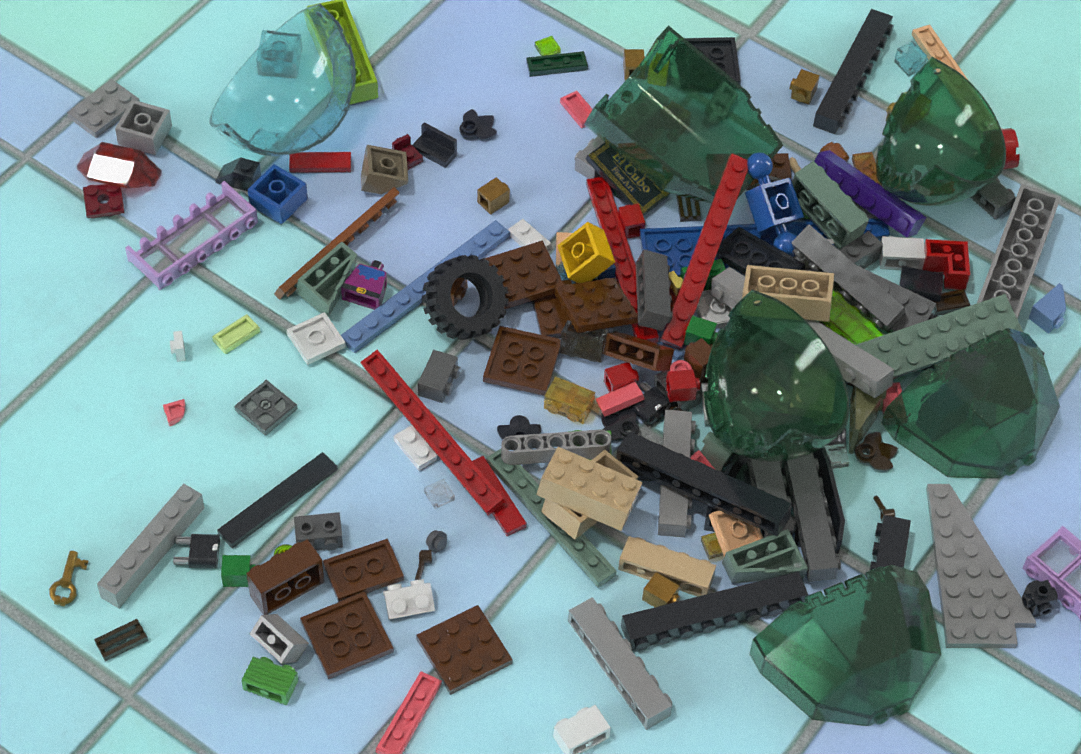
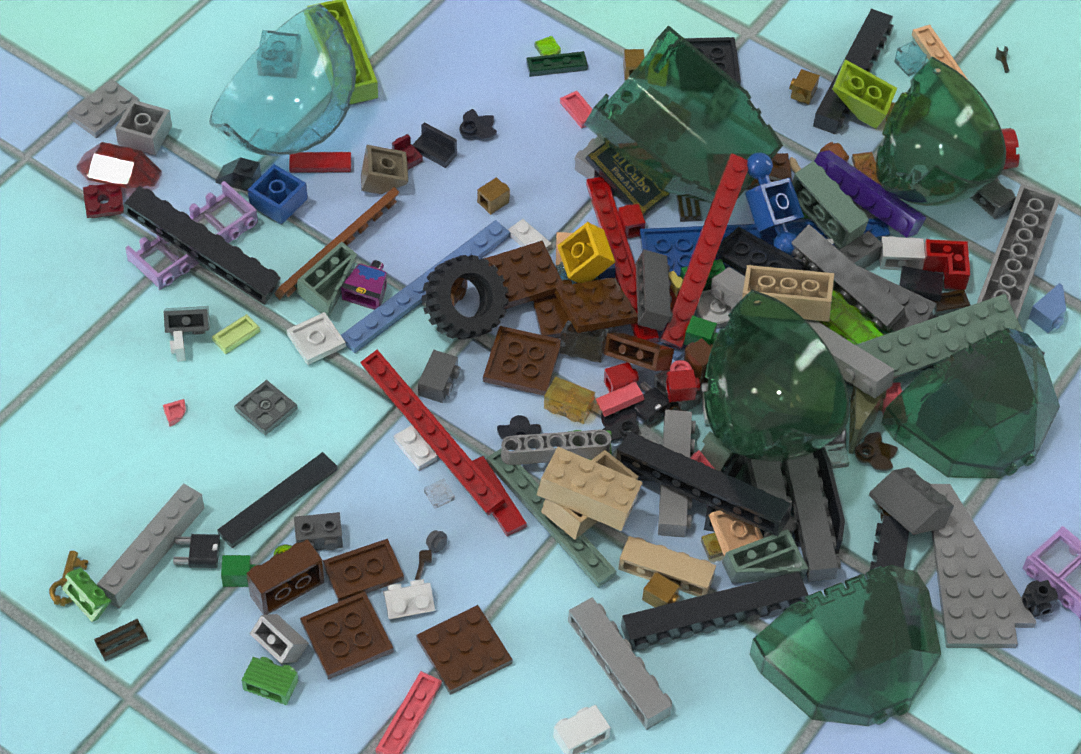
(86, 594): none -> bright green bracket
(187, 319): none -> dark grey brick
(202, 244): none -> black brick
(864, 93): none -> lime slope
(912, 501): none -> dark grey slope
(1002, 56): none -> hand

